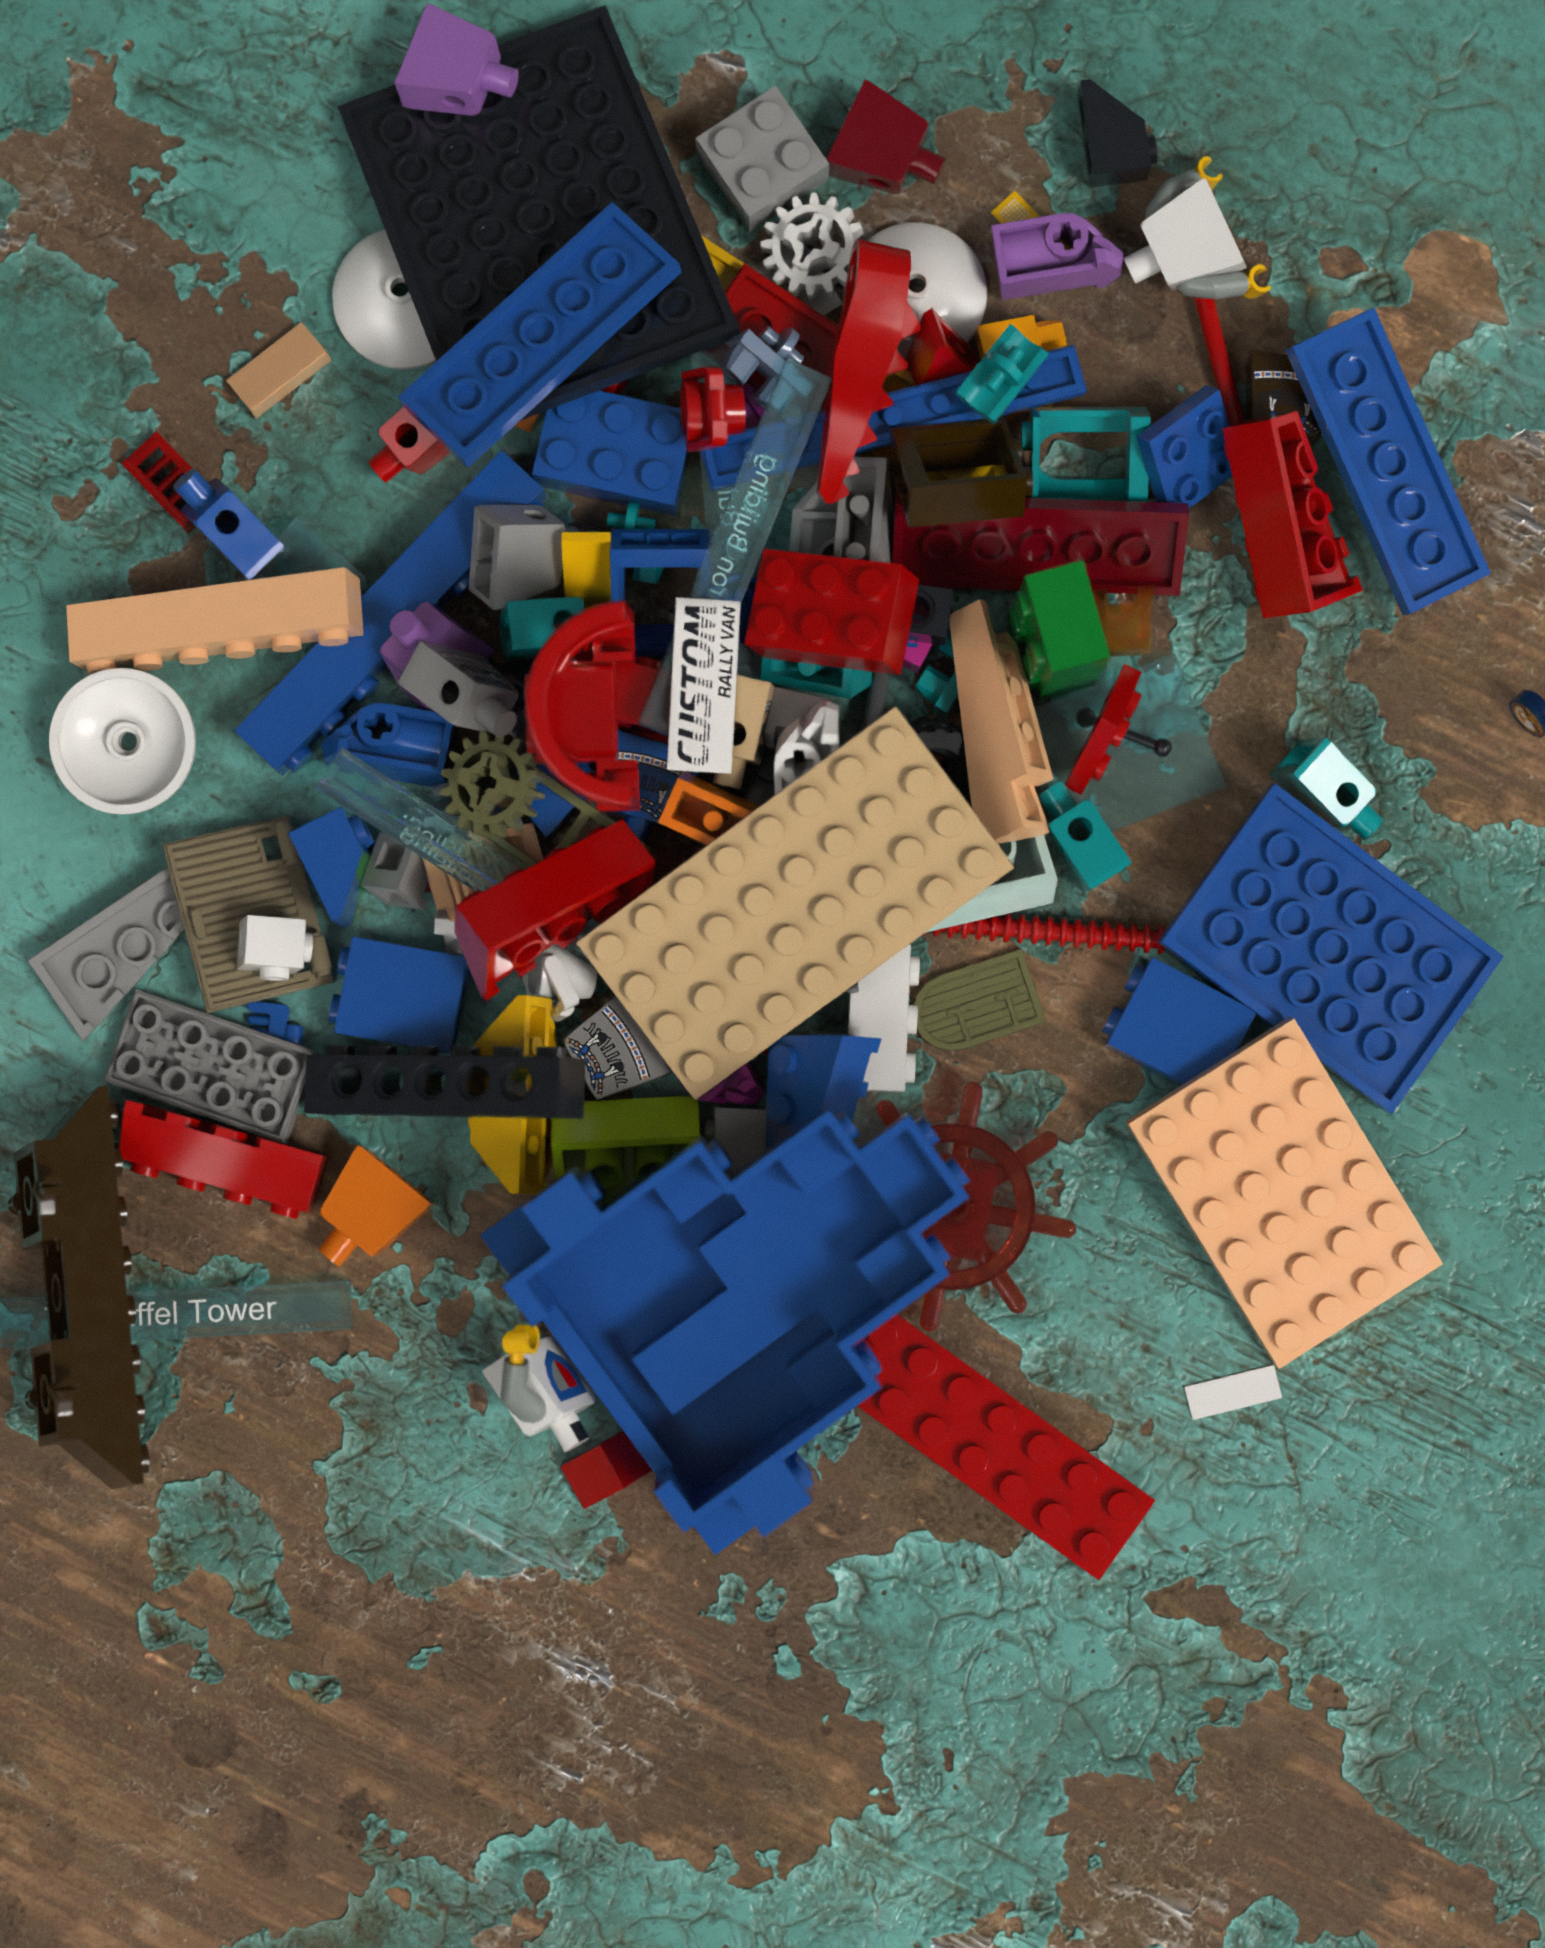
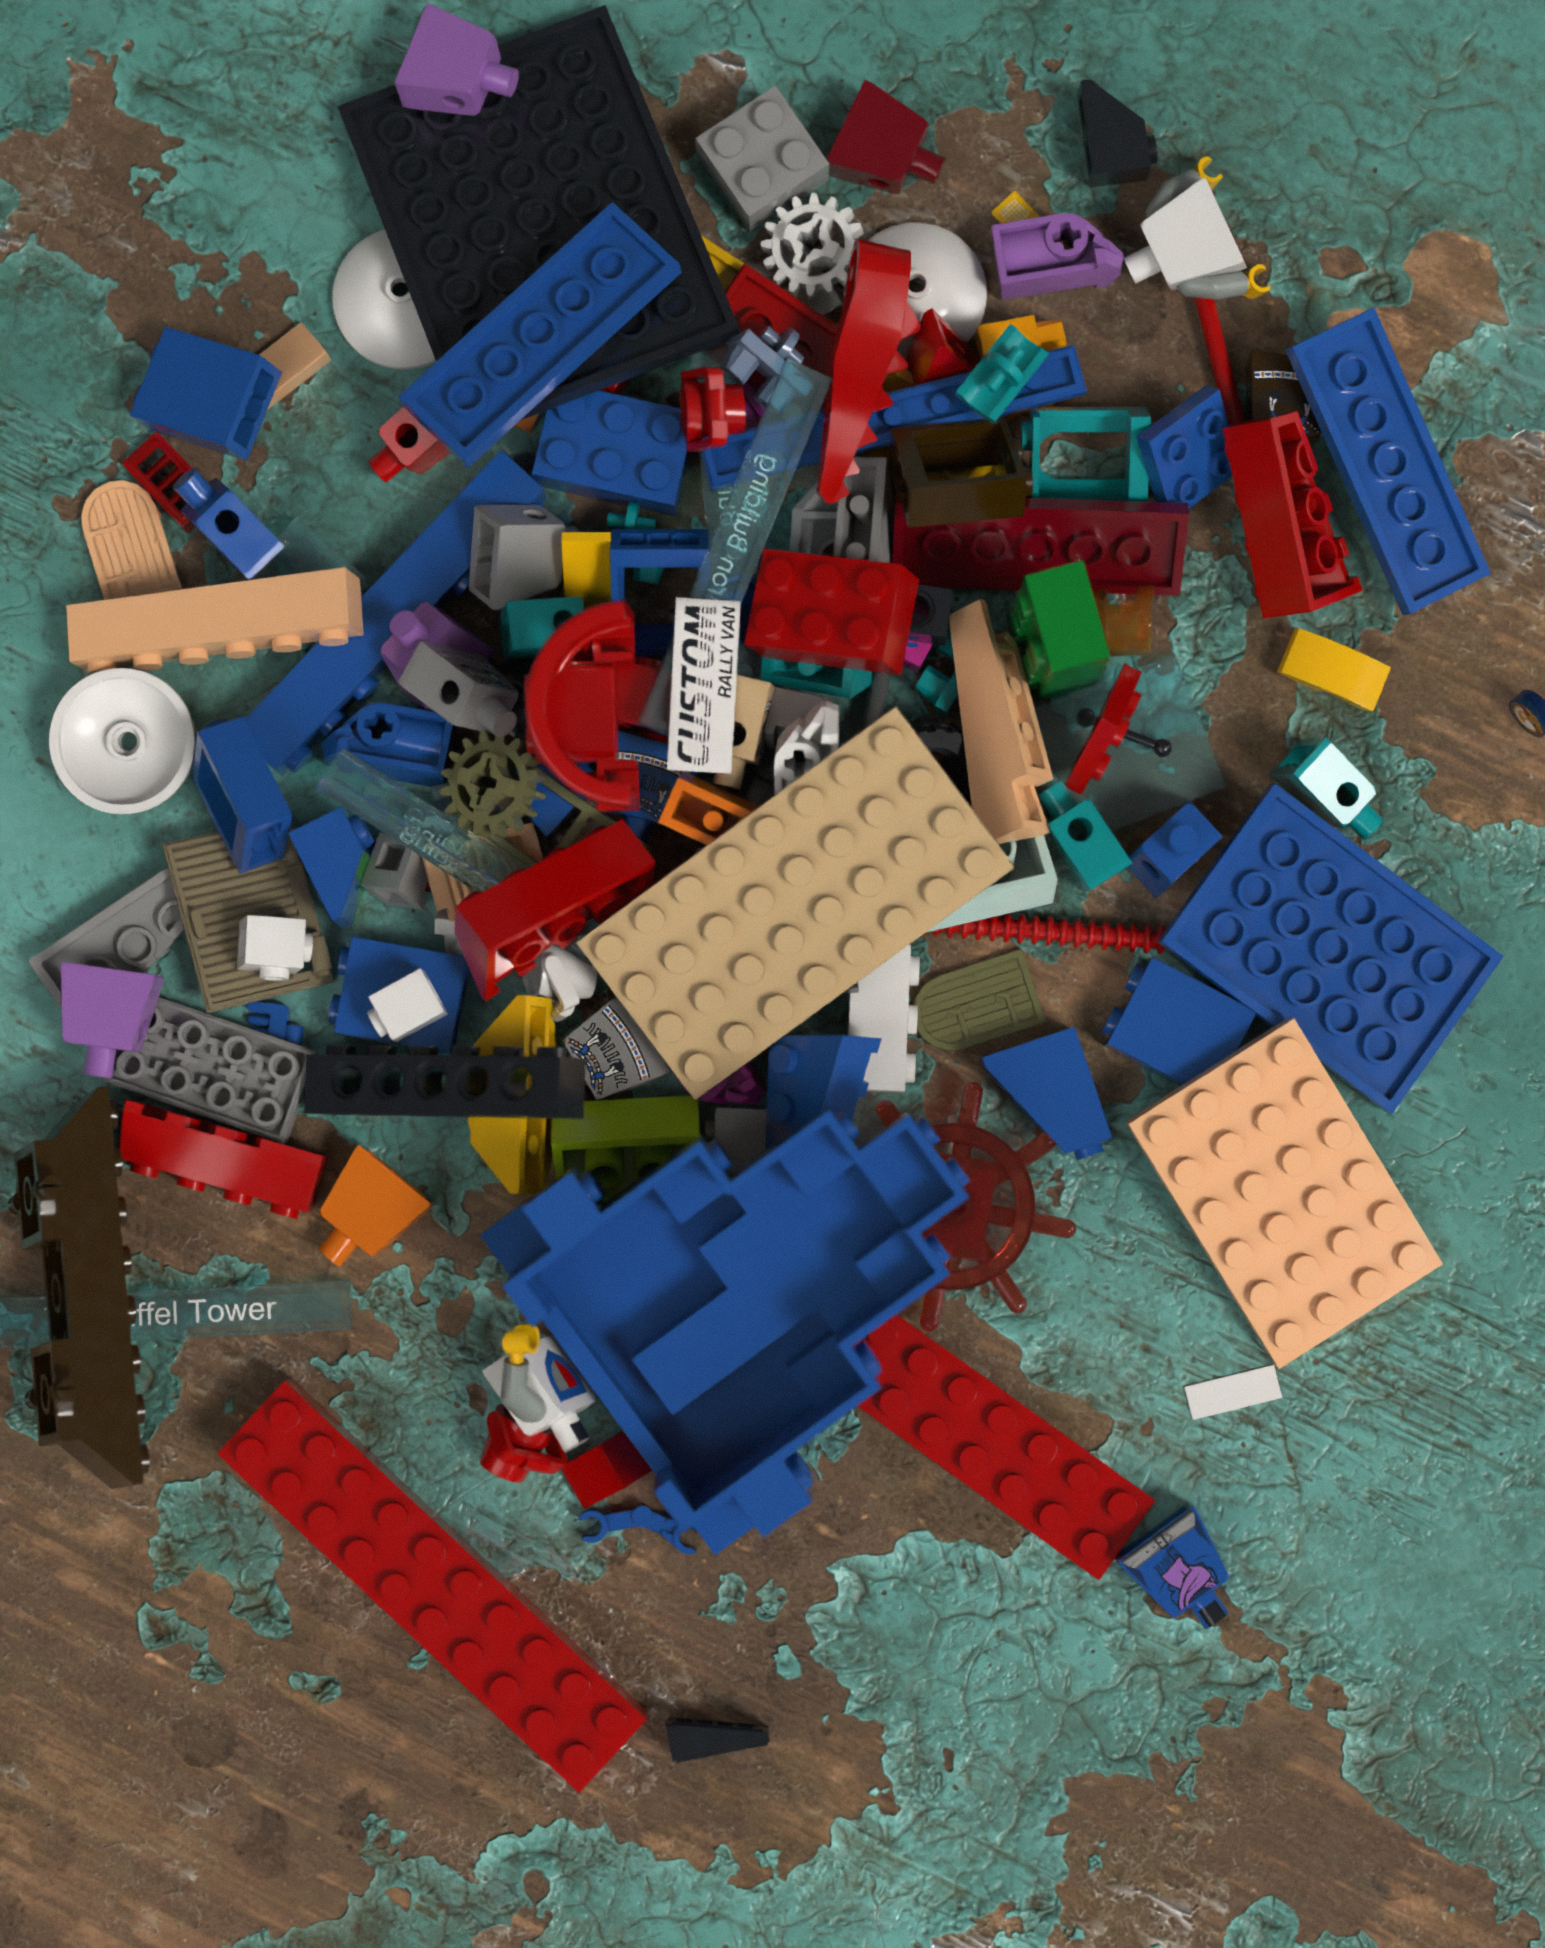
(106, 1012): none -> medium lavender torso
(127, 541): none -> light nougat window
(205, 393): none -> blue brick
(241, 794): none -> blue window
(406, 1006): none -> white brick
(434, 1584): none -> red brick
(514, 1454): none -> red piece
(641, 1517): none -> blue piece
(705, 1738): none -> black slope
(1054, 1090): none -> blue slope
(1173, 849): none -> blue torso
(1179, 1566): none -> torso
(1333, 669): none -> yellow slope

